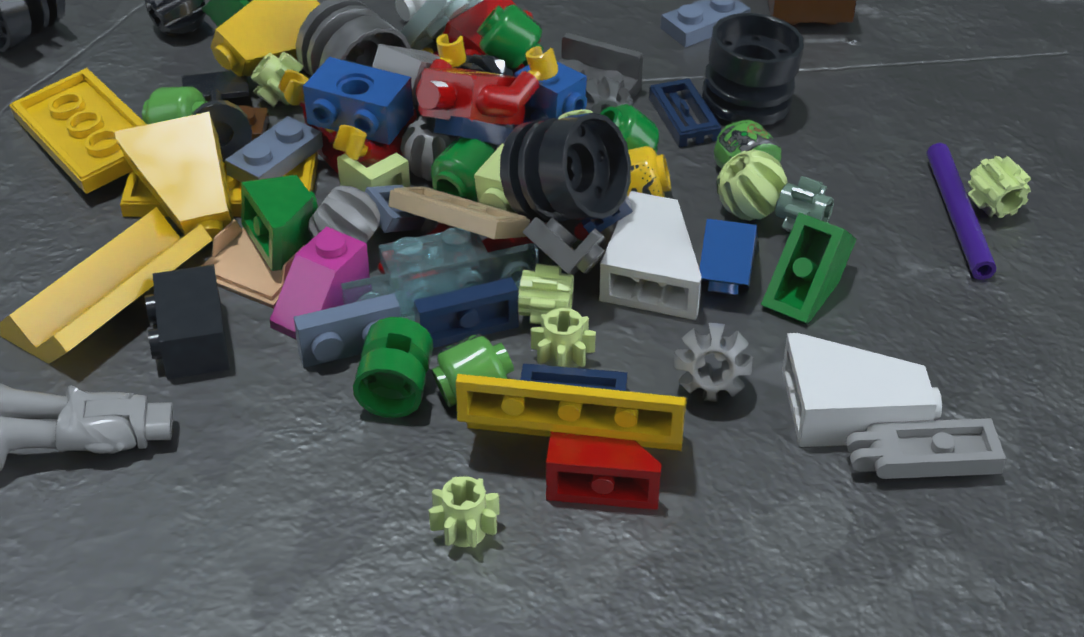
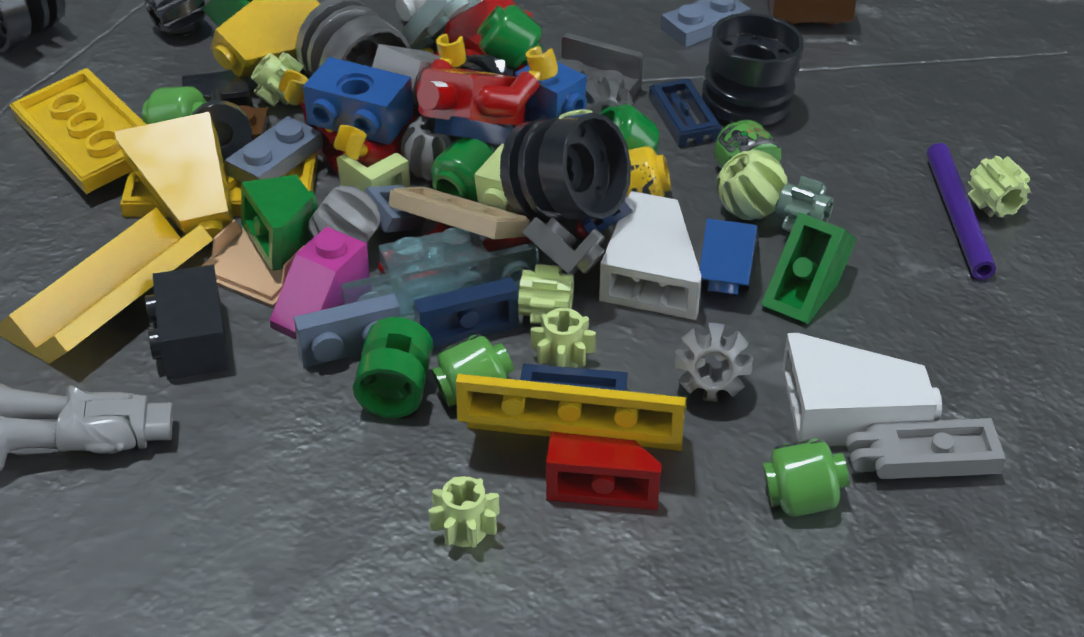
(805, 477): none -> bright green head

